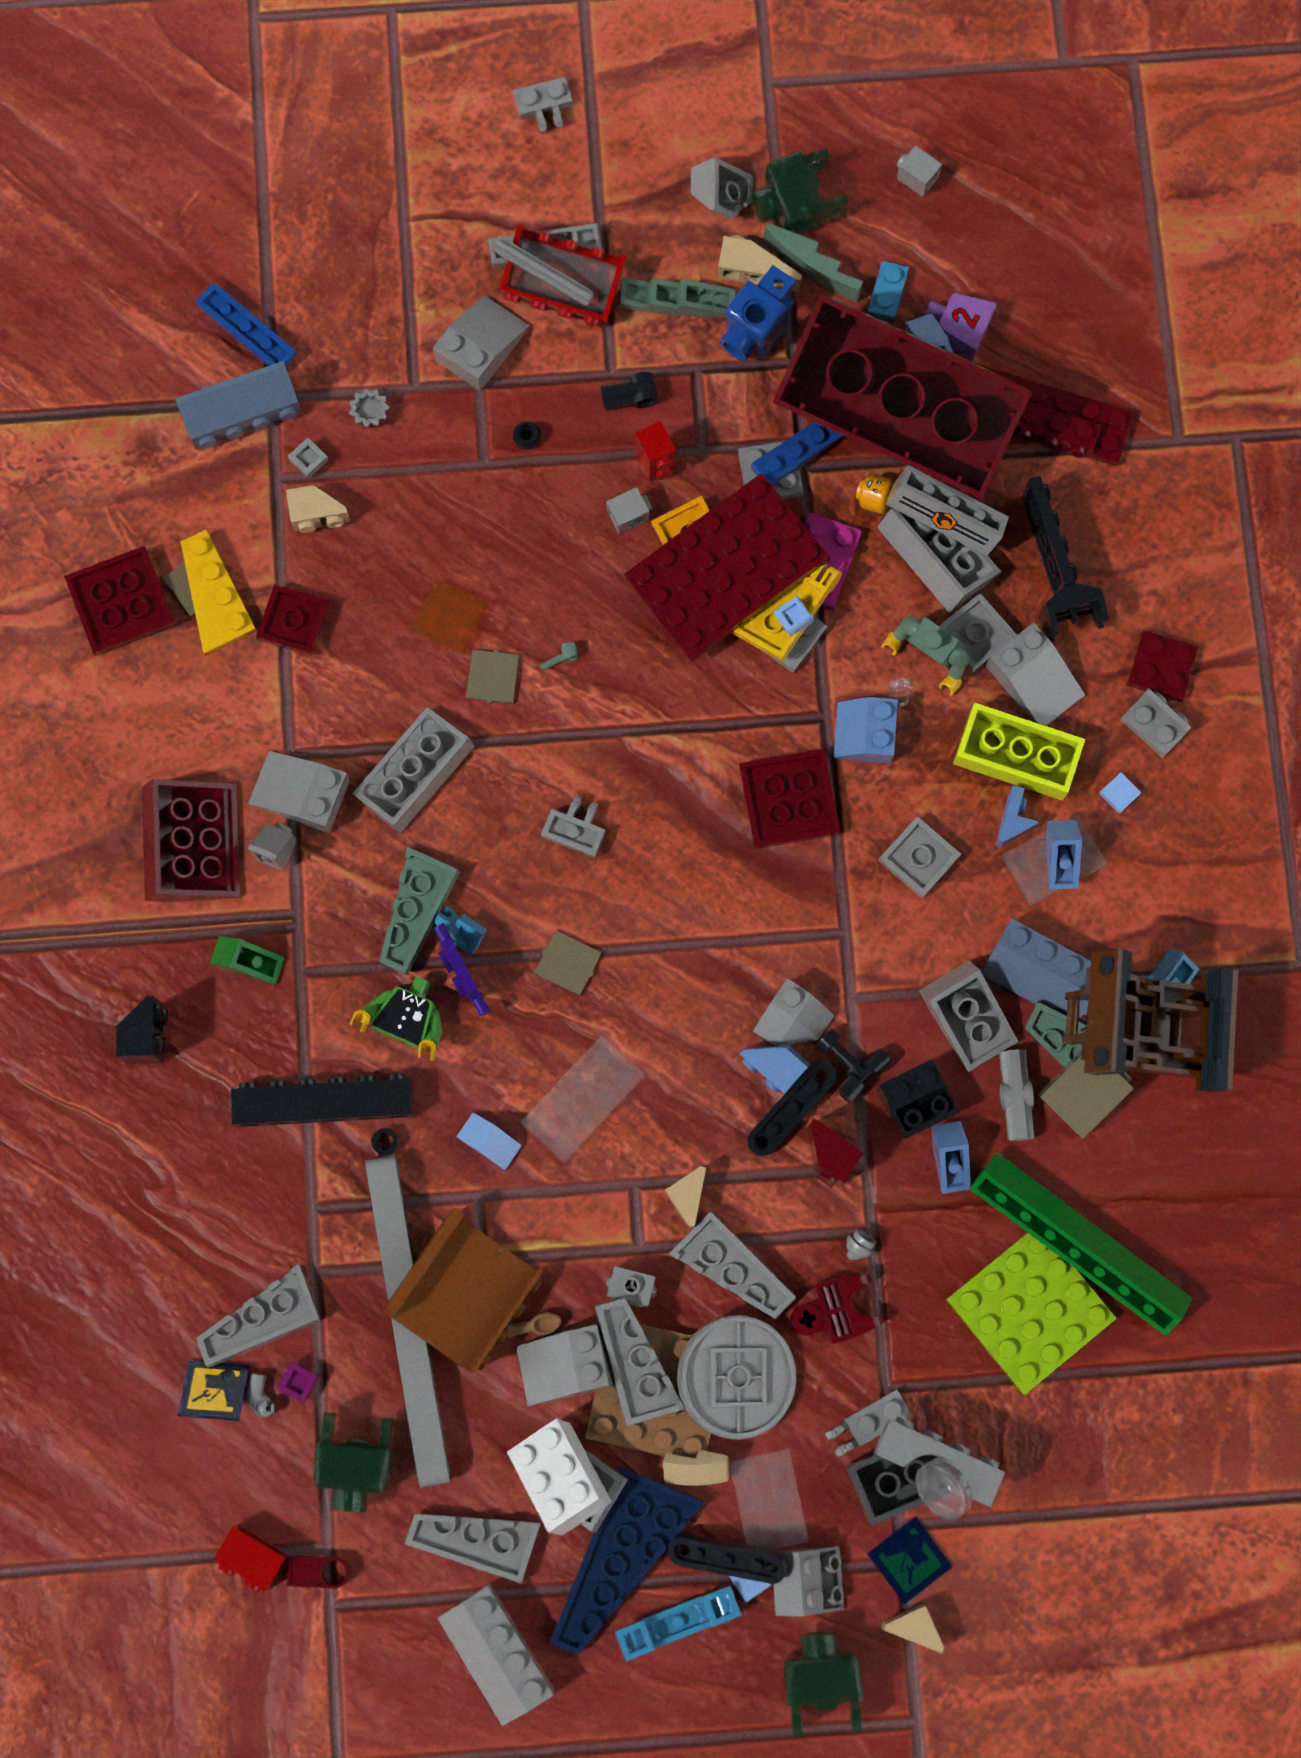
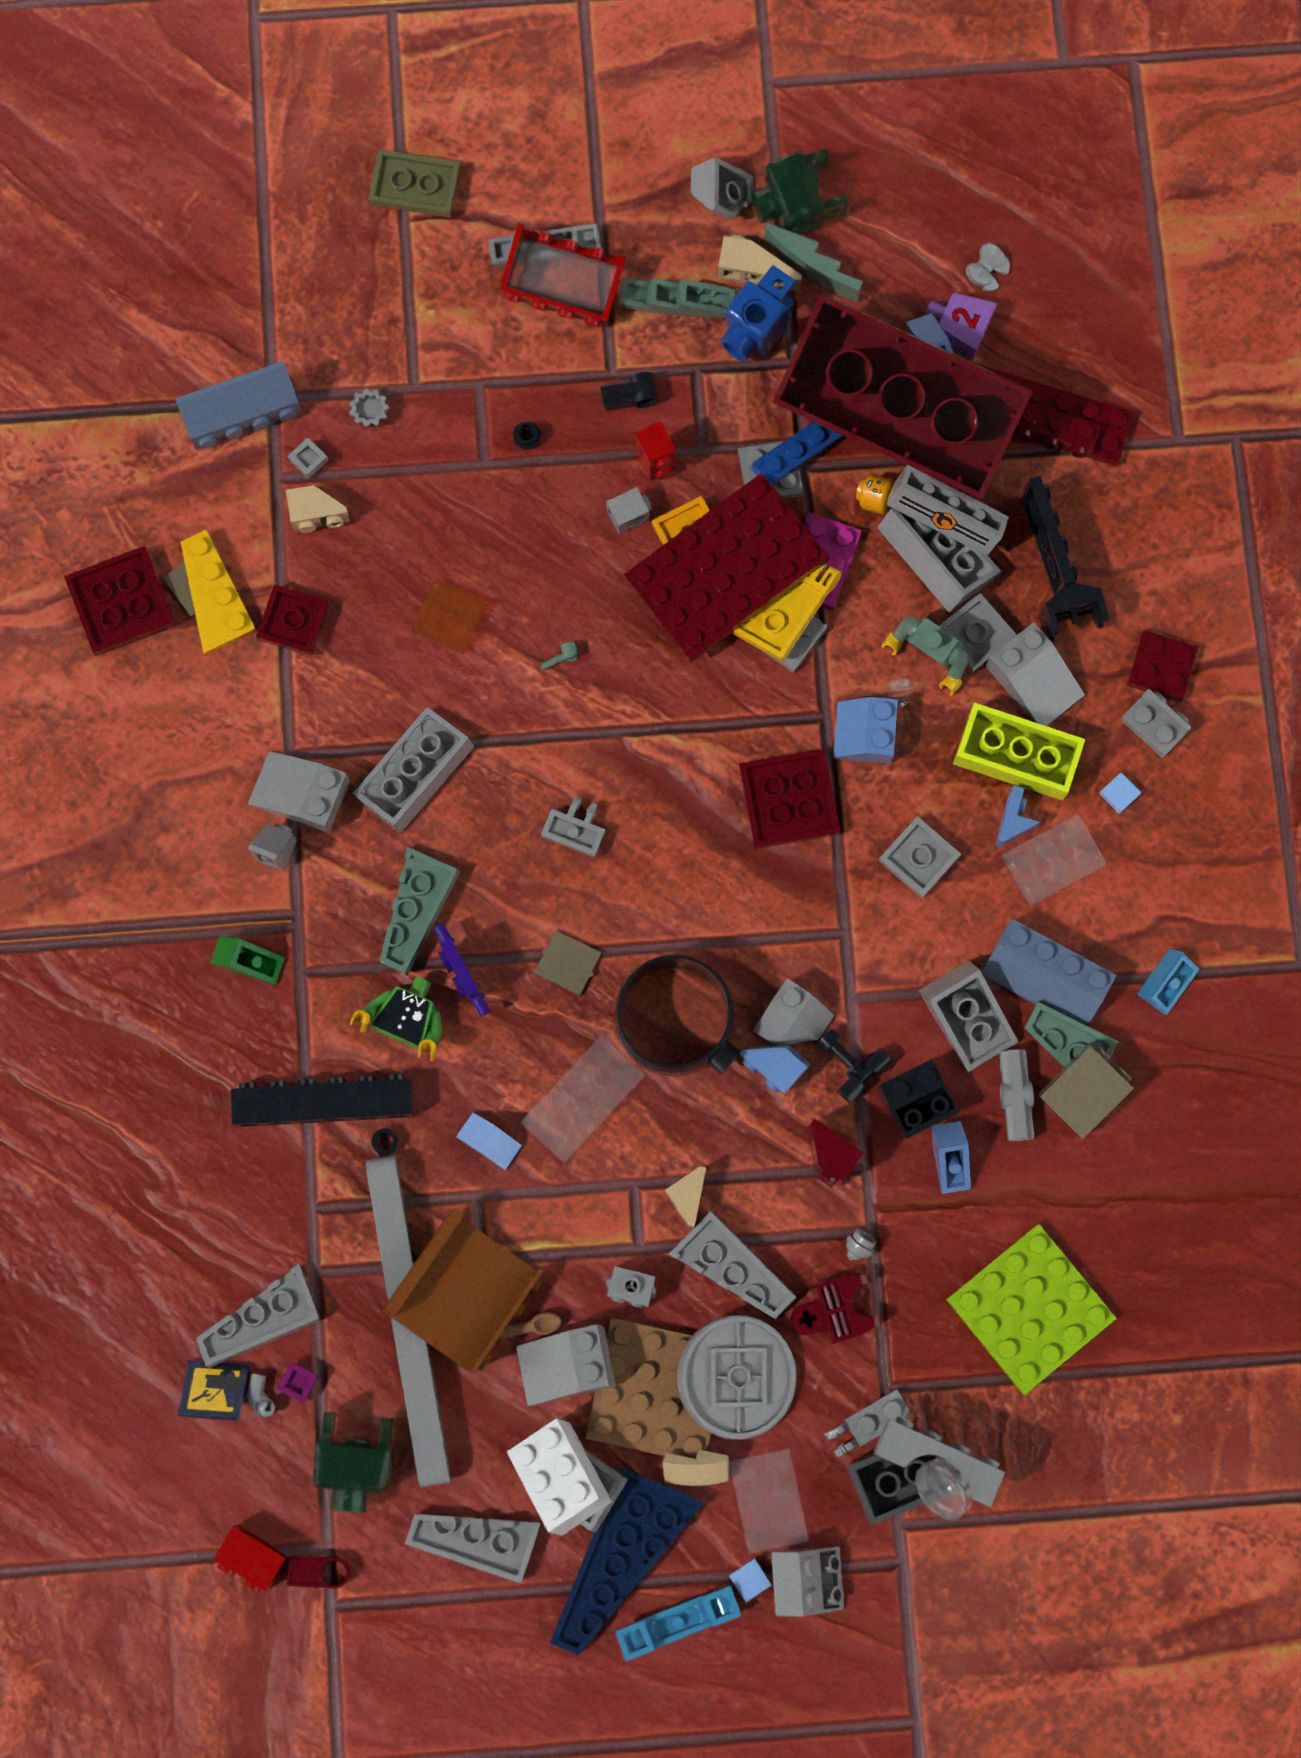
(142, 1033): black slope -> none
(190, 841): dark red slope -> none
(245, 326): blue plate -> none
(414, 183): none -> olive plate
(464, 930): dark azure plate -> none
(479, 342): light grey slope -> none
(492, 676): dark tan piece -> none
(496, 1655): light grey slope -> none
(542, 99): light grey hinge -> none
(542, 270): light grey axle -> none
(637, 1373): light grey wing -> none
(720, 1057): none -> black cylinder
(728, 1558): black plate -> none
(791, 1108): black plate -> none
(793, 616): light blue tile -> none
(822, 1679): clear green piece -> none
(887, 291): dark azure plate -> none
(909, 1560): clear blue piece -> none
(915, 1626): tan slope -> none
(918, 170): light grey brick -> none
(990, 259): none -> light grey piece
(1063, 854): medium blue slope -> none
(1081, 1244): green brick -> none
(1141, 1037): reddish brown container -> none

